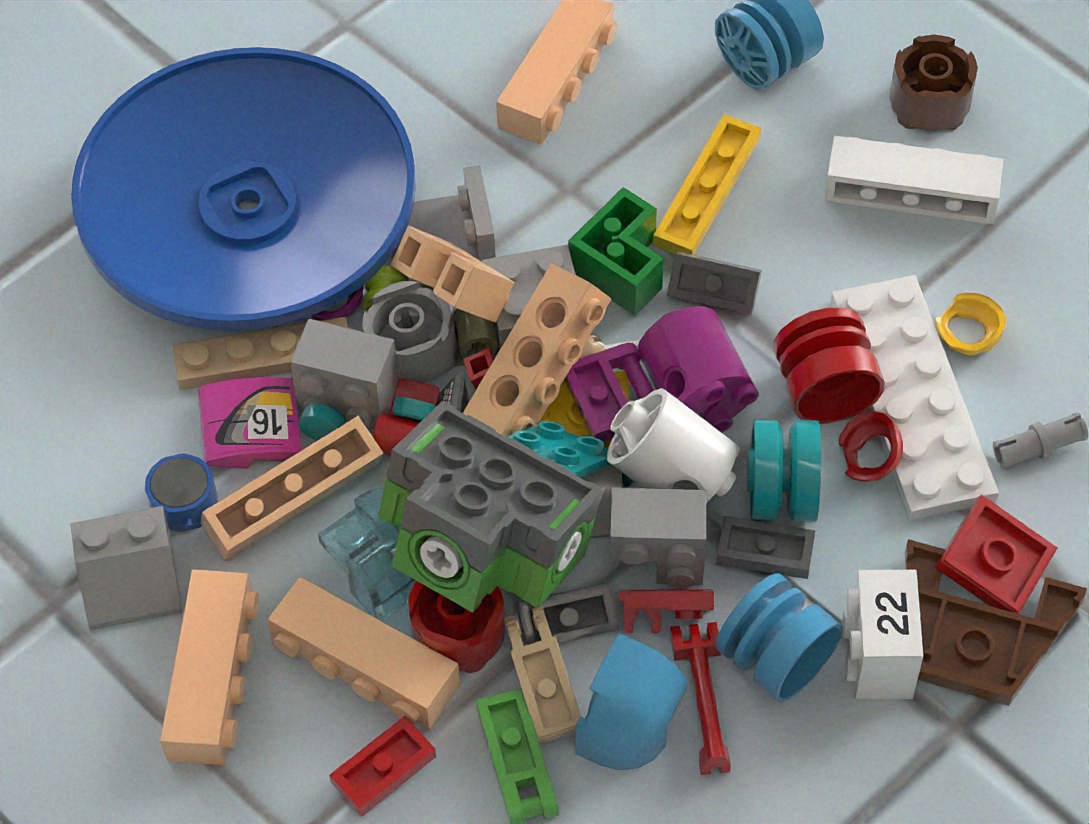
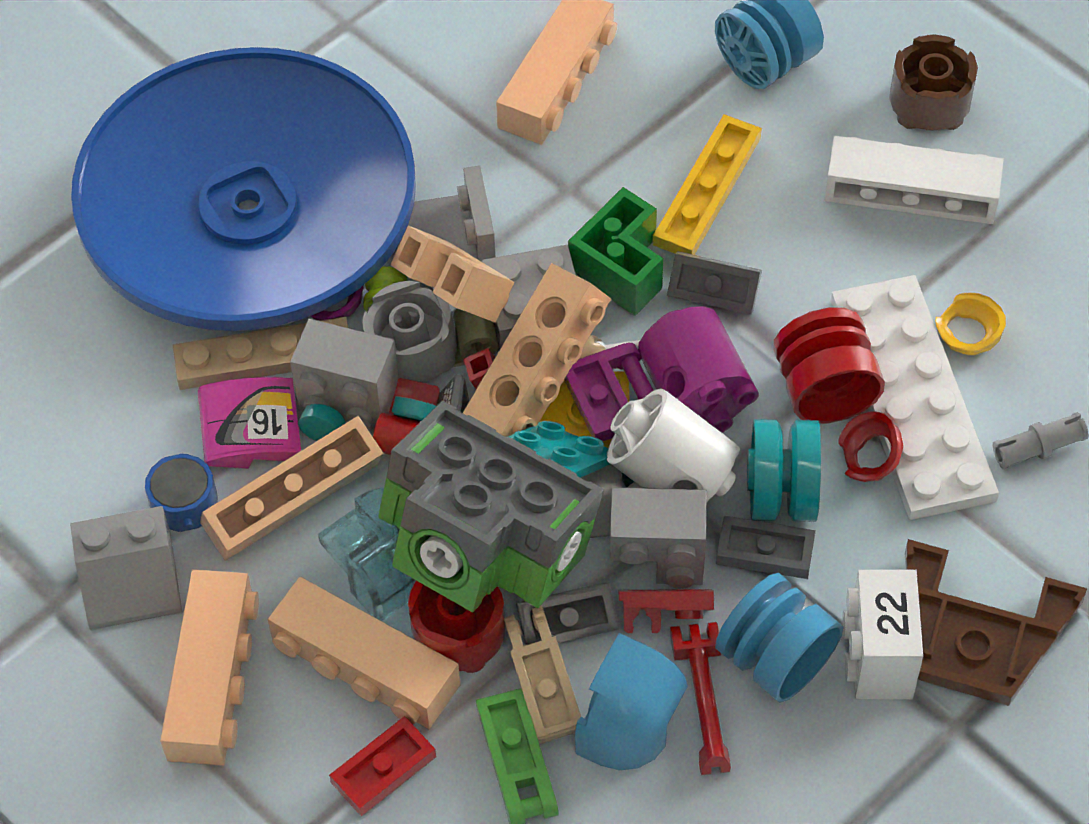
(996, 556): red tile -> none

